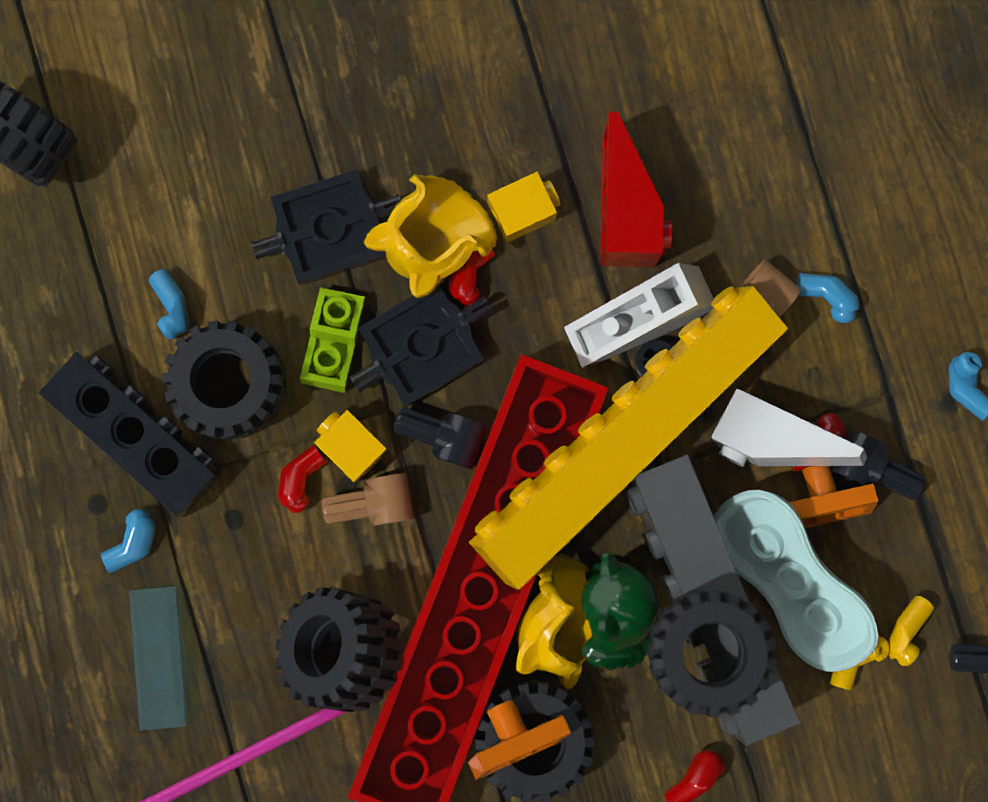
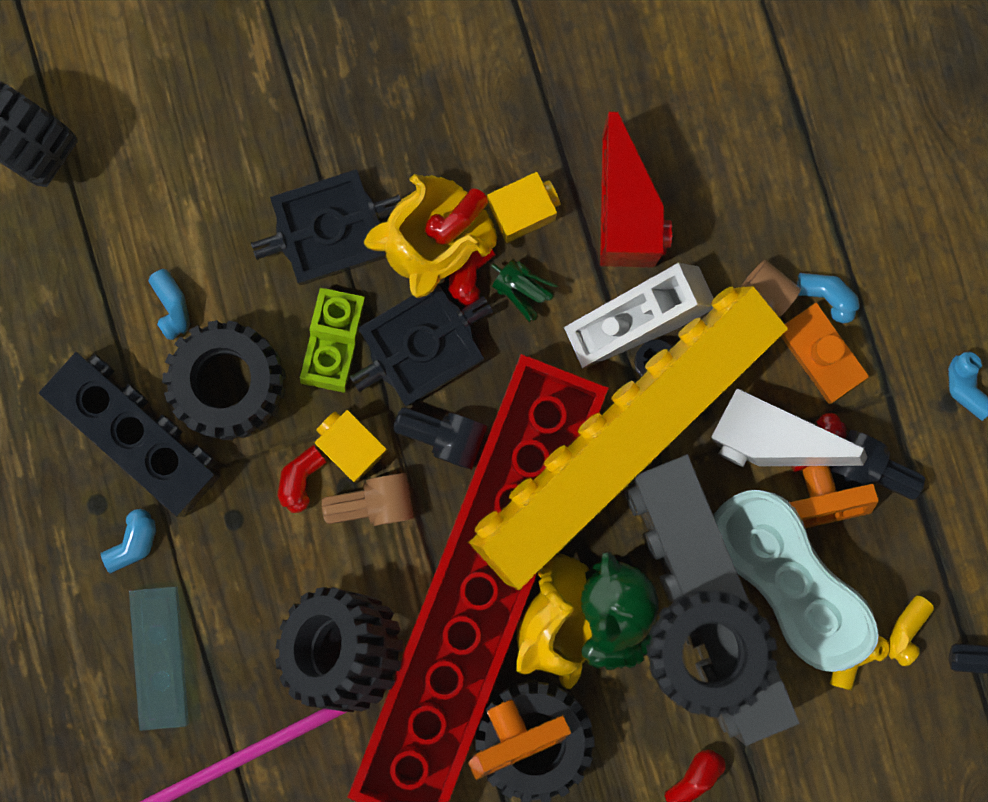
(462, 216): none -> red arm
(517, 278): none -> dark green piece
(823, 353): none -> orange tile

